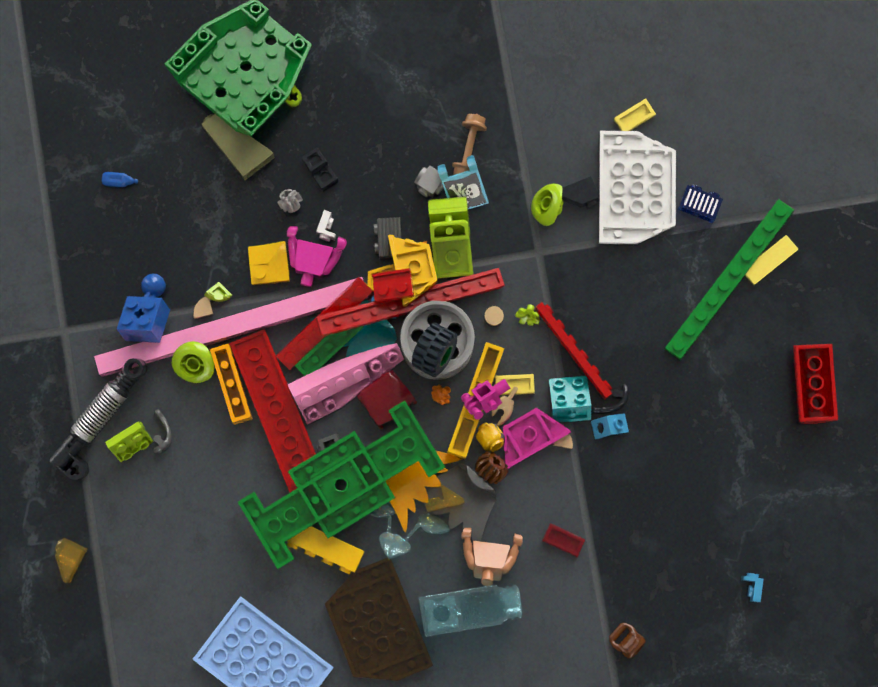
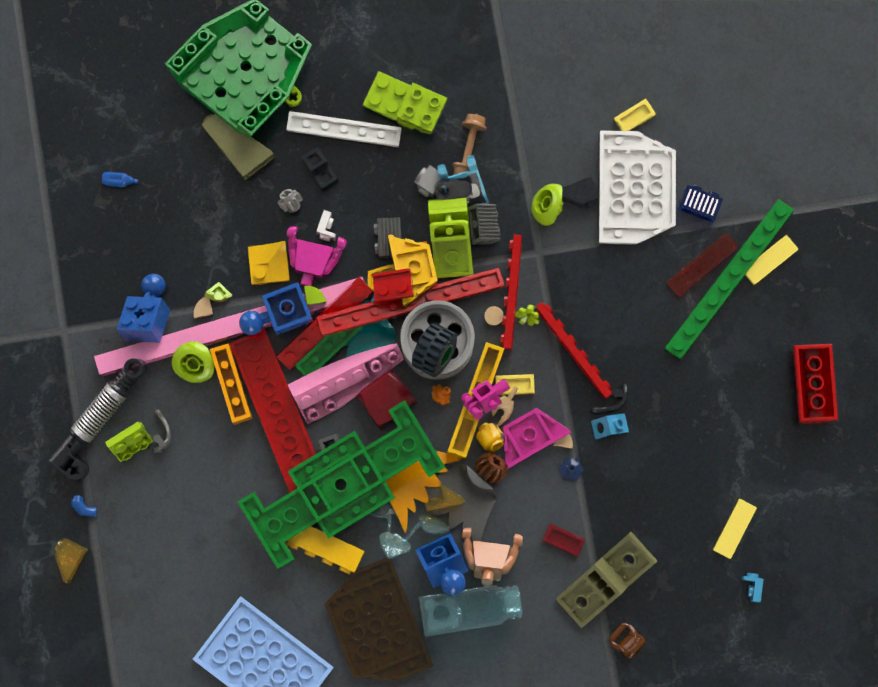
(79, 506): none -> blue arm
(275, 302): none -> blue brick
(314, 296): none -> lime tile
(344, 129): none -> white plate
(405, 103): none -> lime piece
(444, 564): none -> blue brick
(457, 188): none -> black piece
(484, 224): none -> dark grey brick
(511, 300): none -> red plate
(567, 472): none -> dark blue plant
(570, 399): teal bracket -> none
(606, 579): none -> olive bracket
(702, 264): none -> clear red slope
(734, 528): none -> light yellow tile

